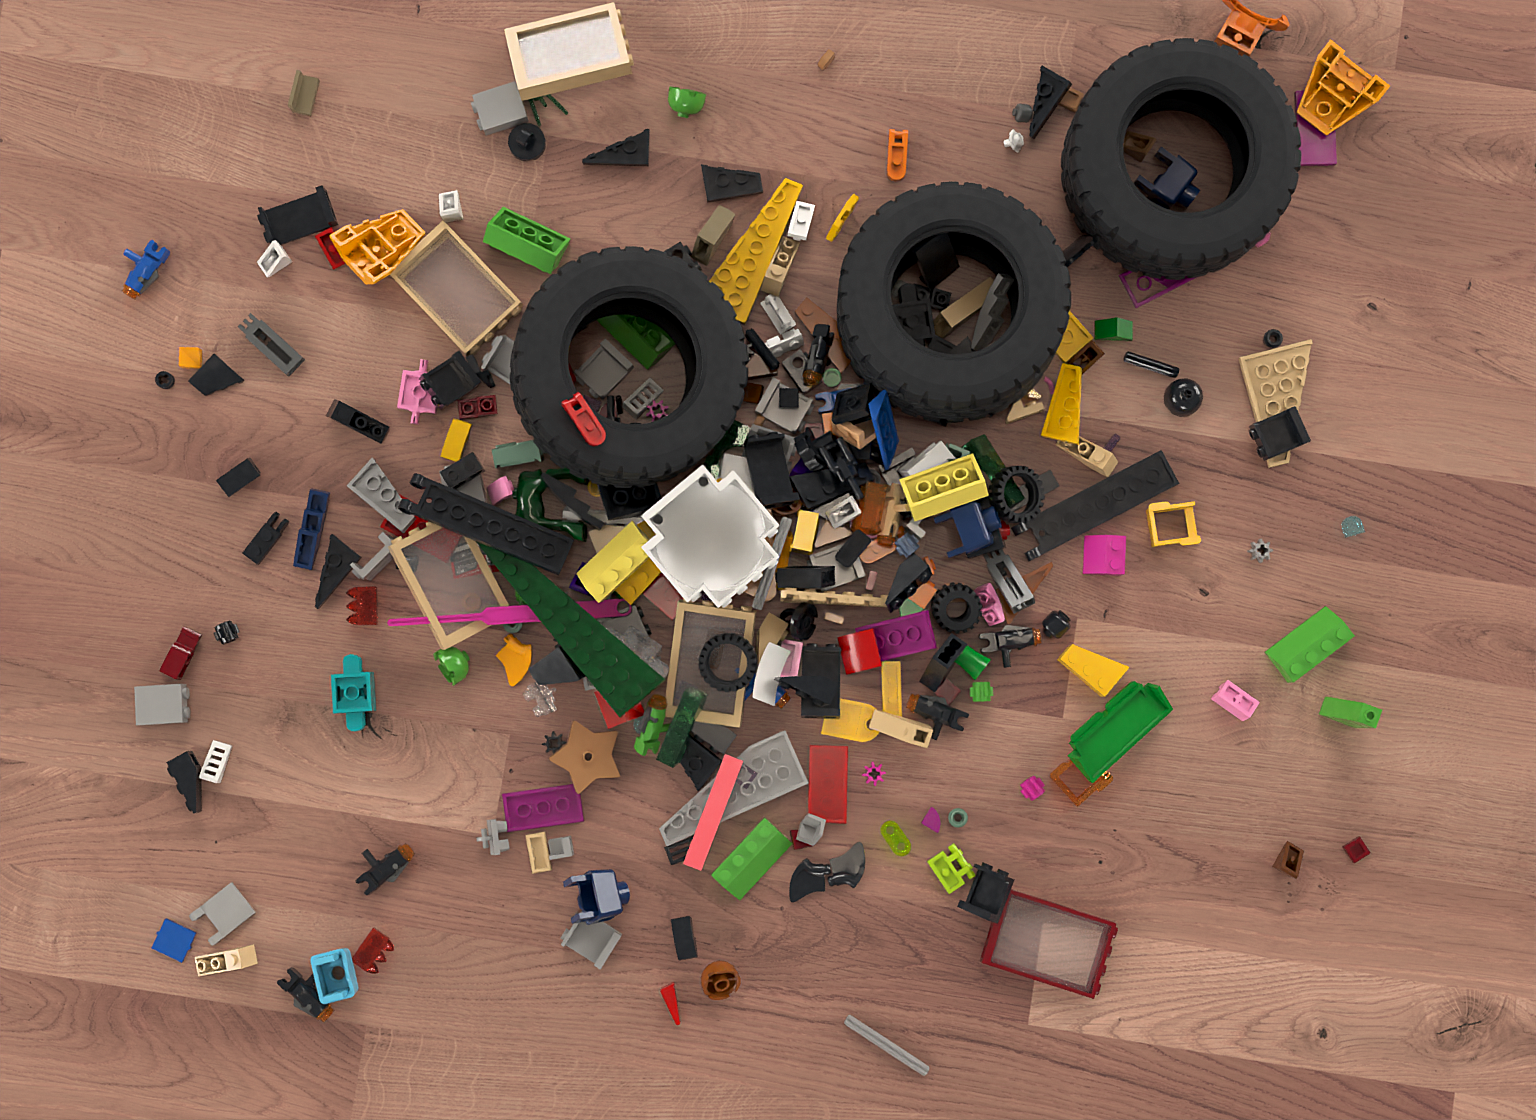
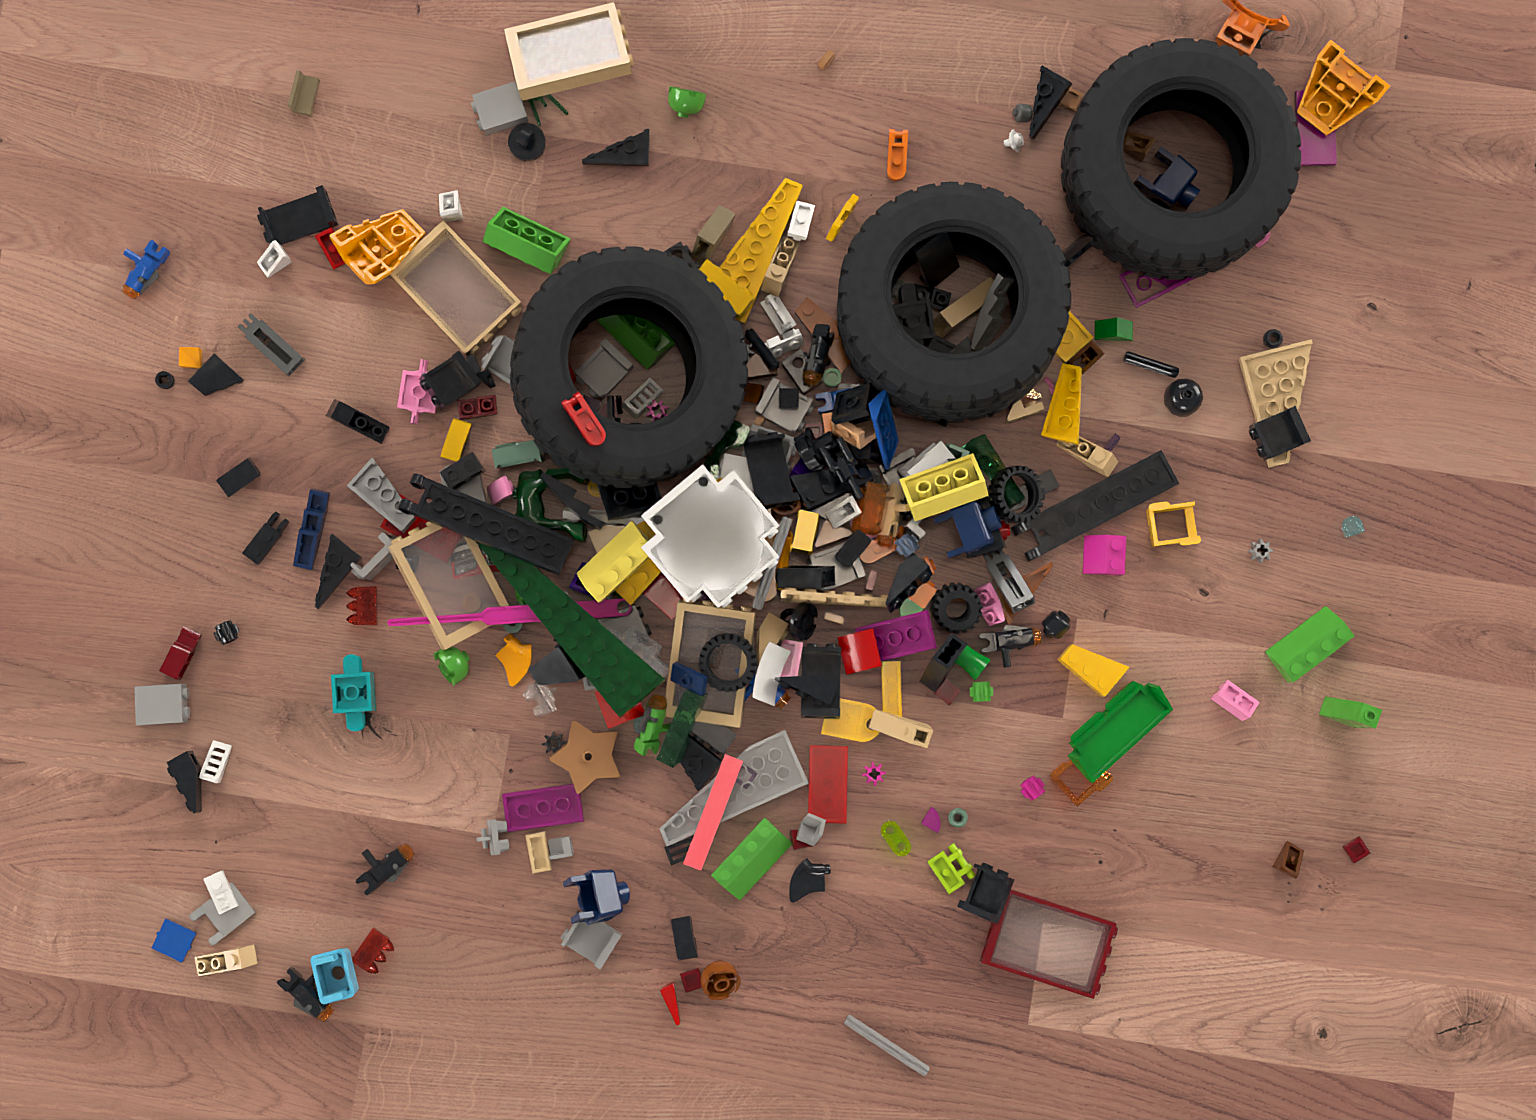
(221, 892): none -> white plate
(688, 678): none -> dark blue plate
(691, 979): none -> dark red tile
(729, 184): black wing -> none
(739, 297): none -> yellow wedge
(849, 867): black arm -> none
(936, 710): black piece -> none

